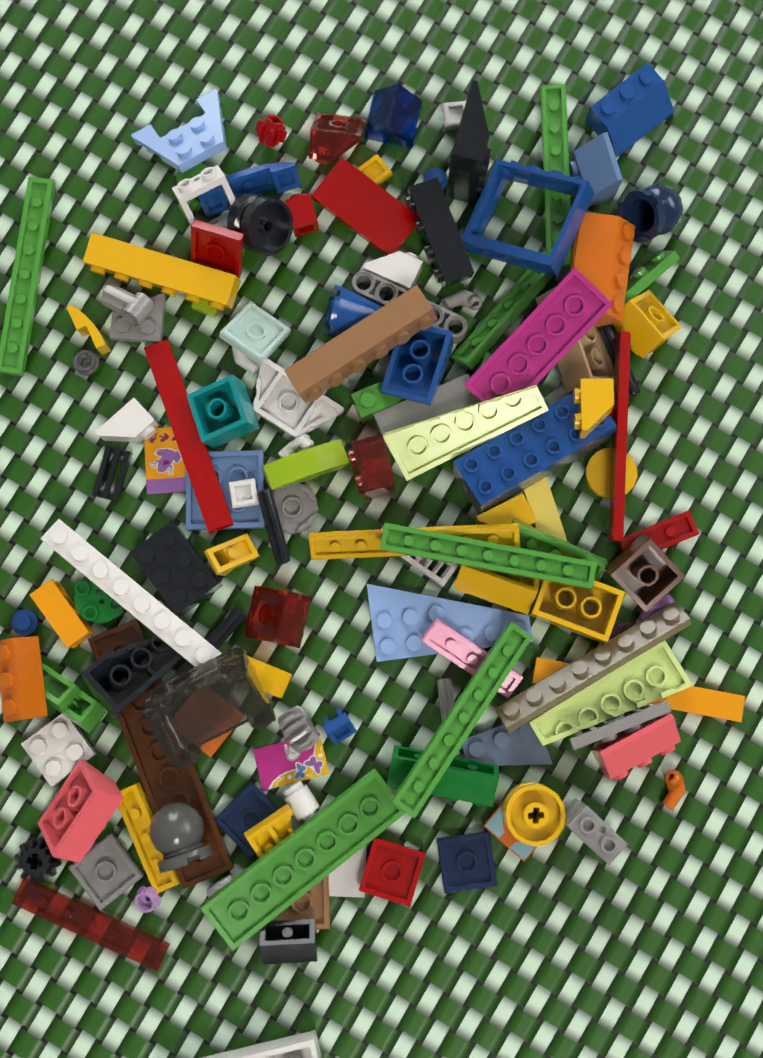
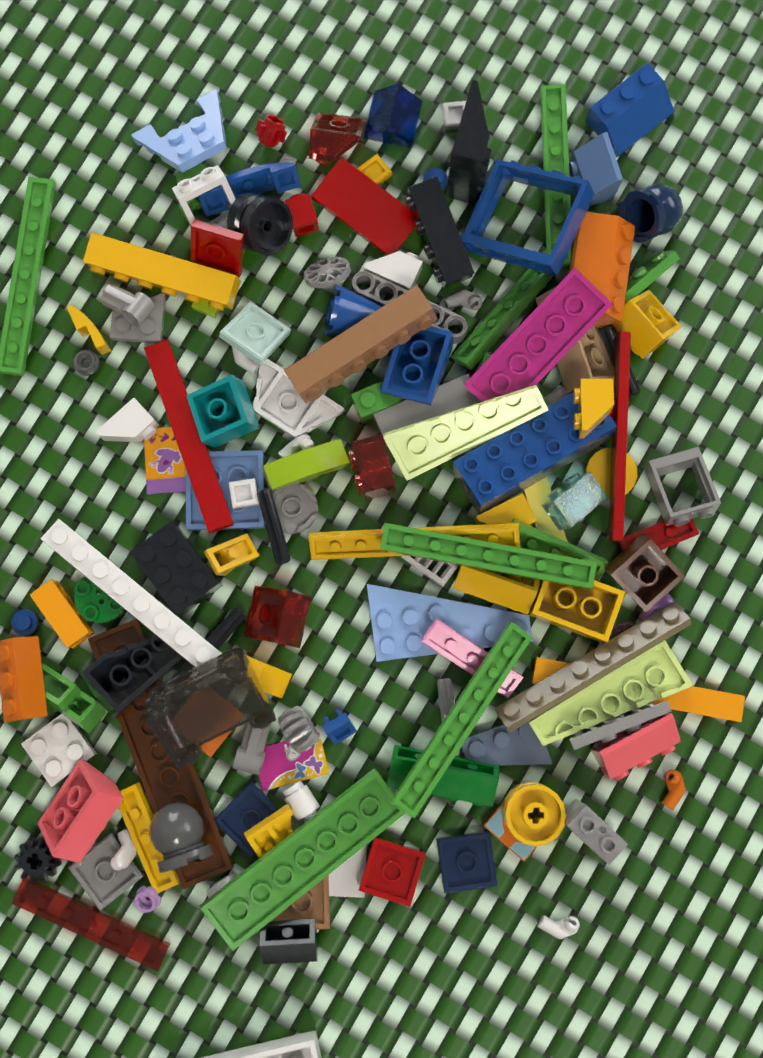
(102, 473): black tile -> none
(126, 853): none -> white arm
(251, 752): none -> light grey piece
(327, 271): none -> light grey wheel
(560, 928): none -> white arm
(574, 500): none -> clear light blue brick
(675, 462): none -> light grey window

